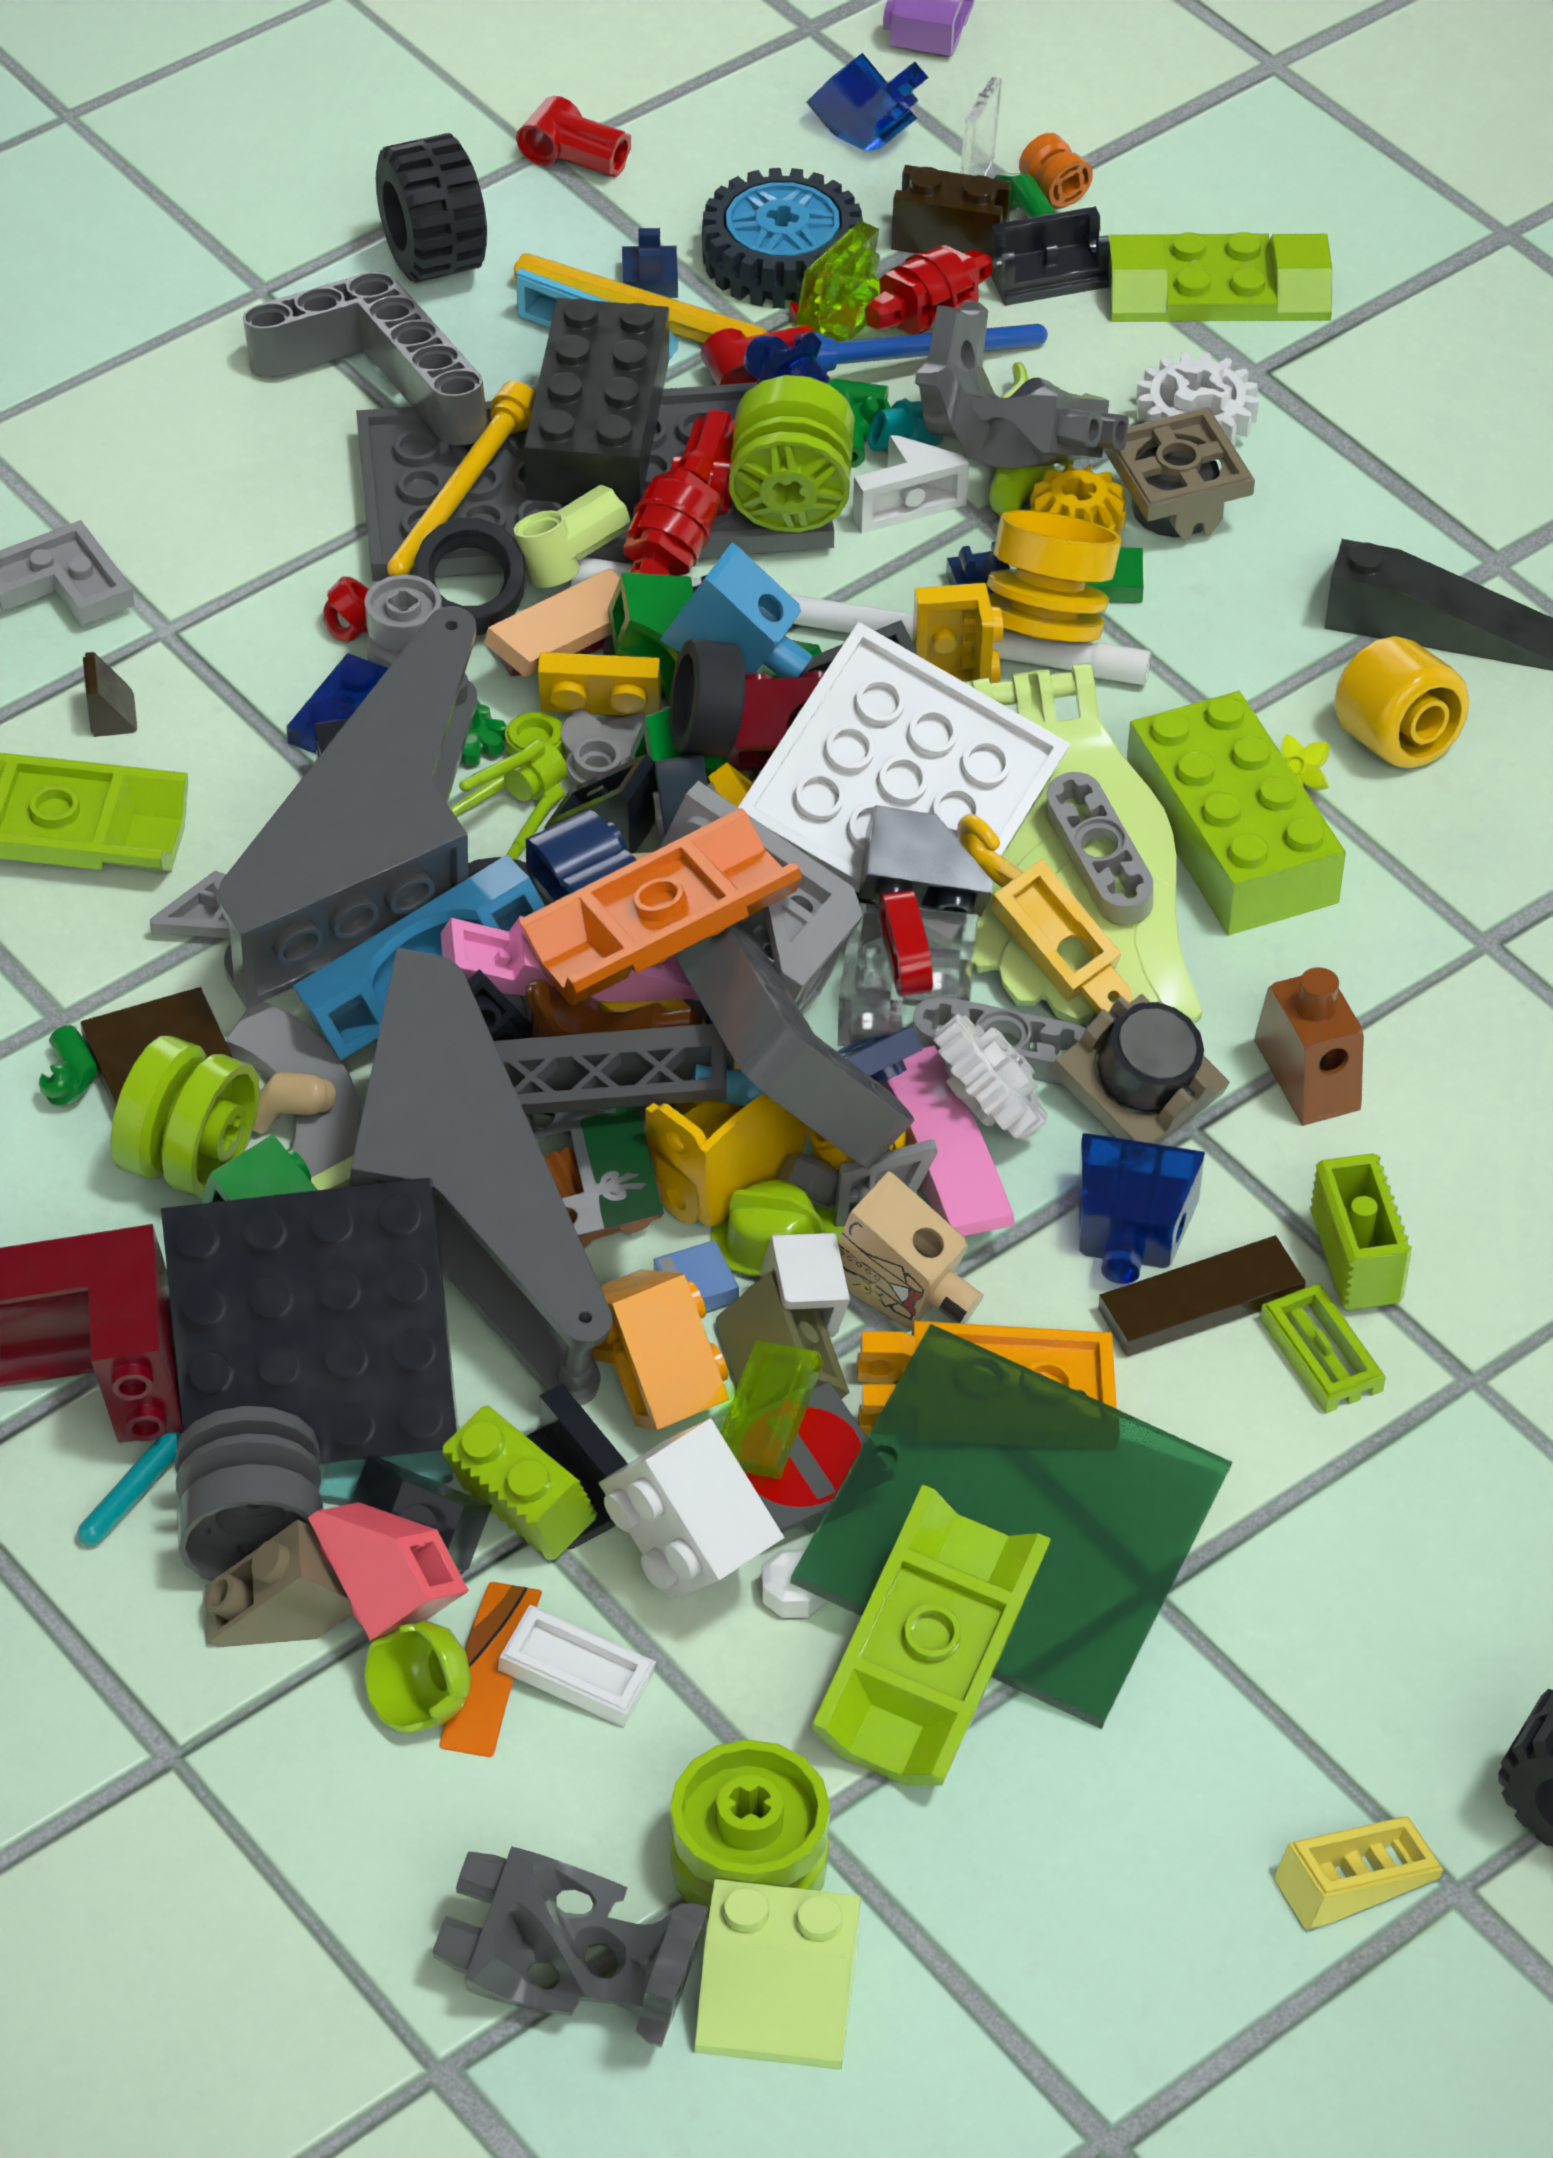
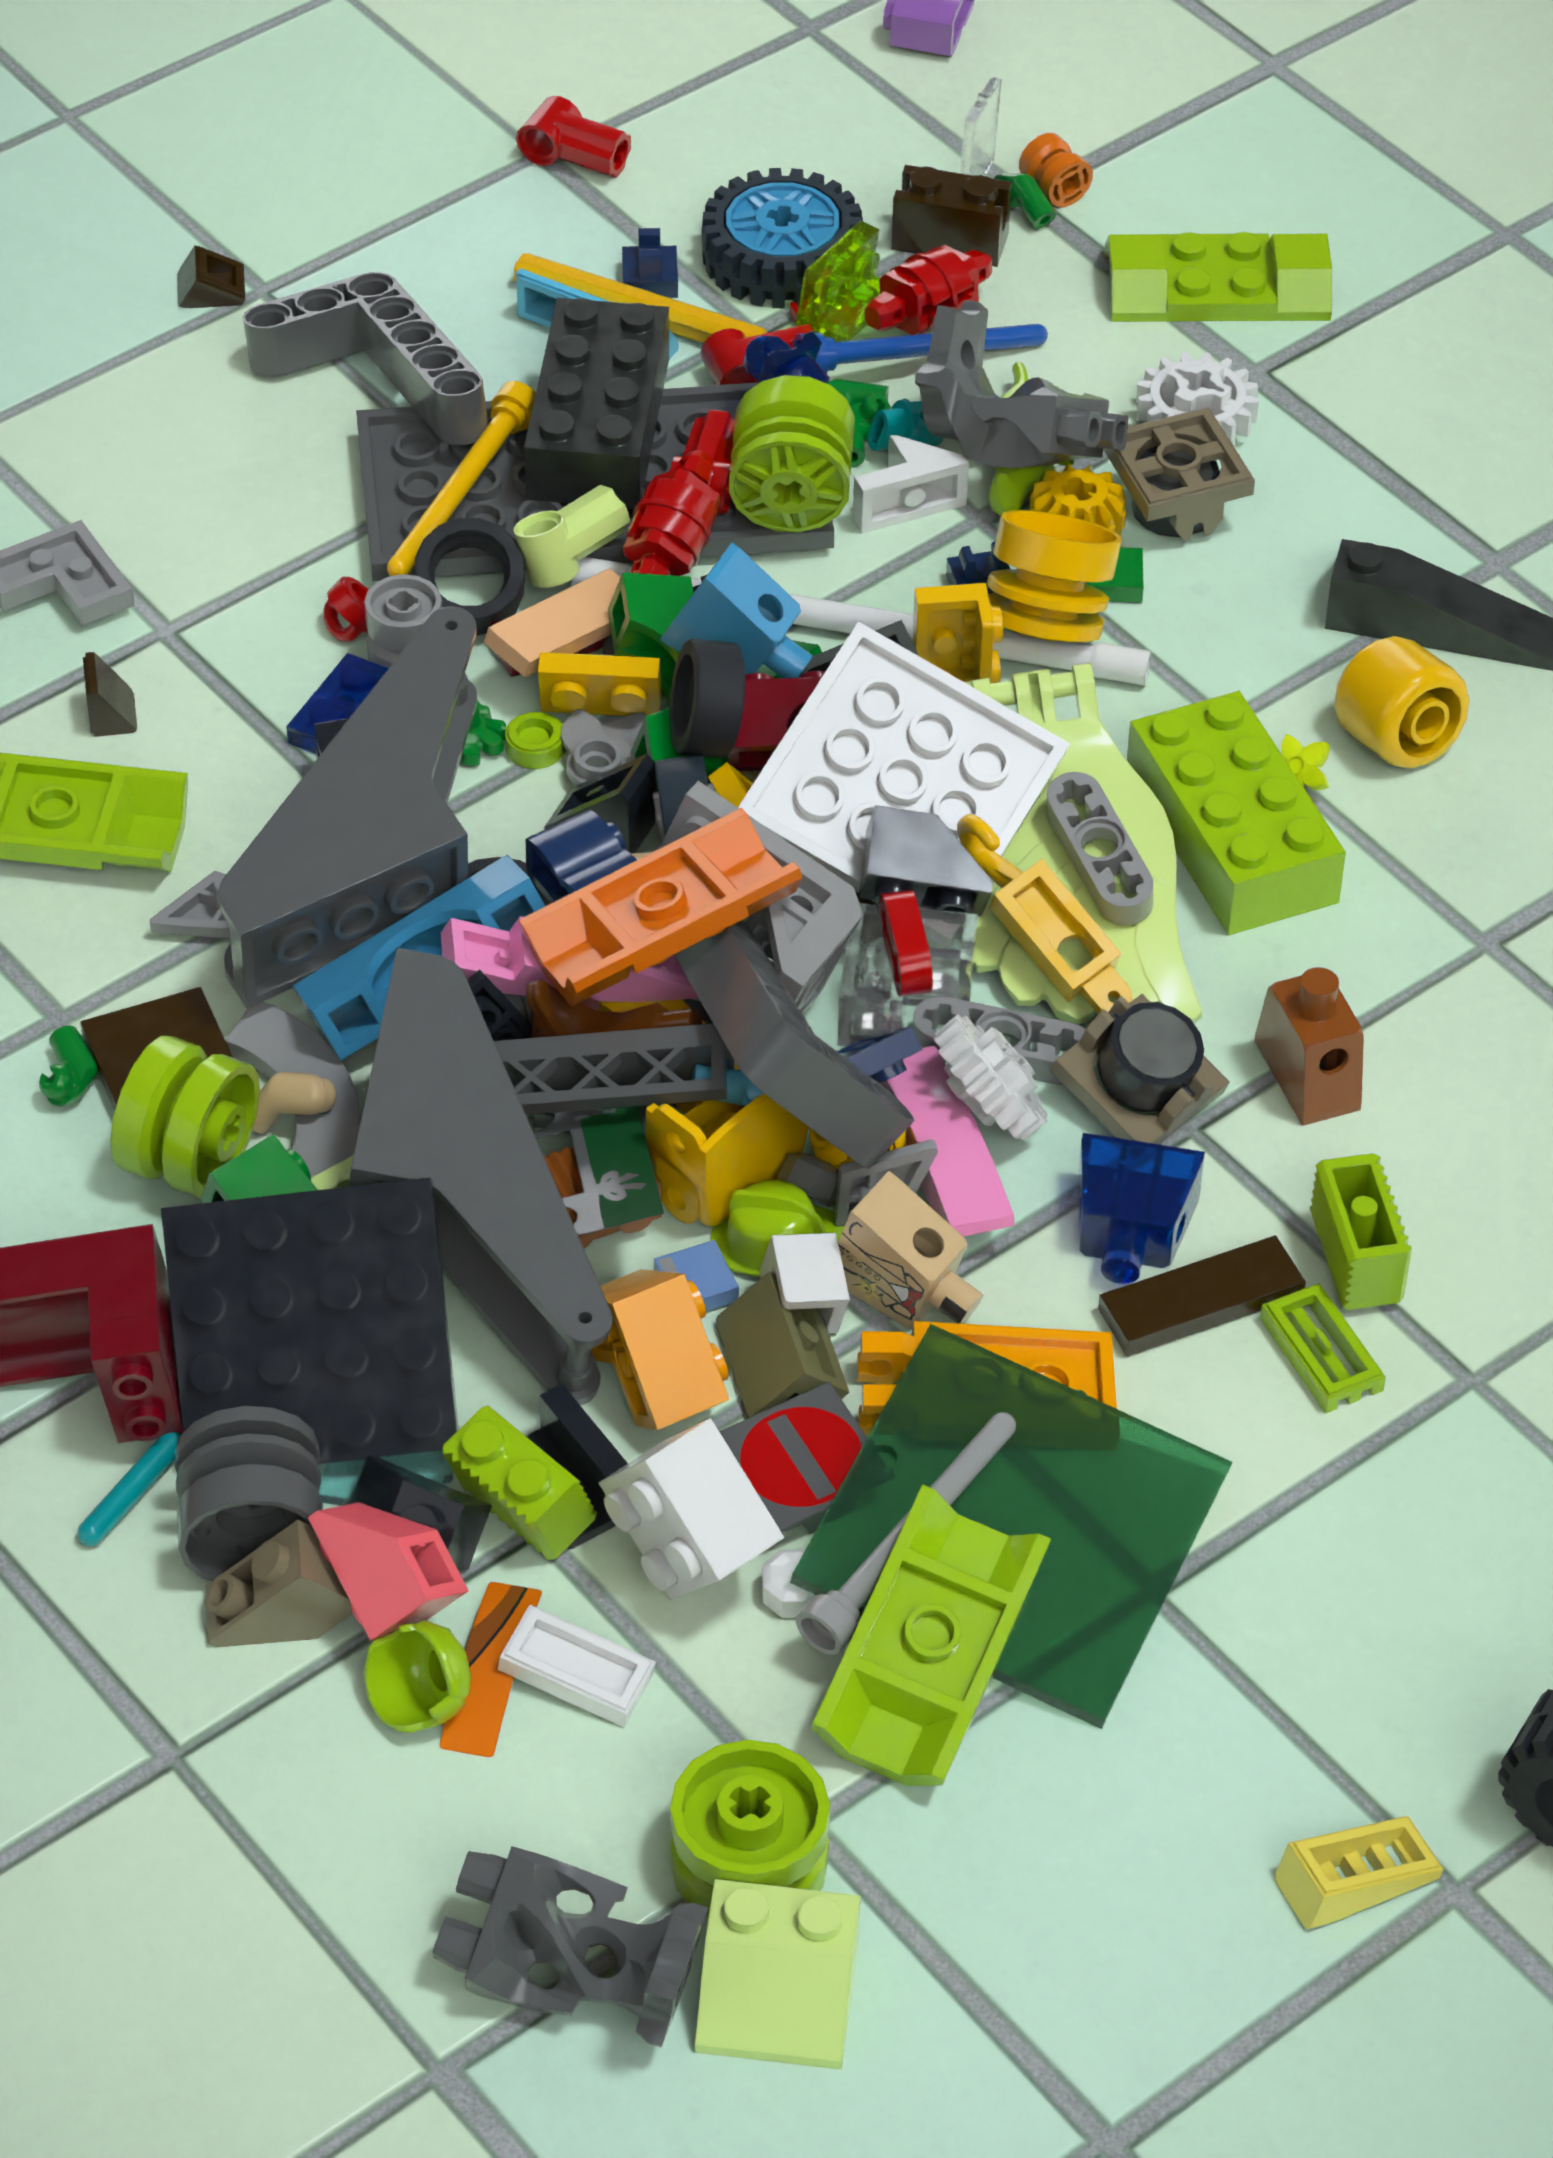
(210, 280): none -> dark brown slope
(431, 207): black tyre -> none
(528, 775): lime plant -> none
(770, 1406): clear neon green tile -> none
(833, 1617): none -> light grey piece
(864, 106): clear blue brick -> none
(1049, 256): black hinge -> none

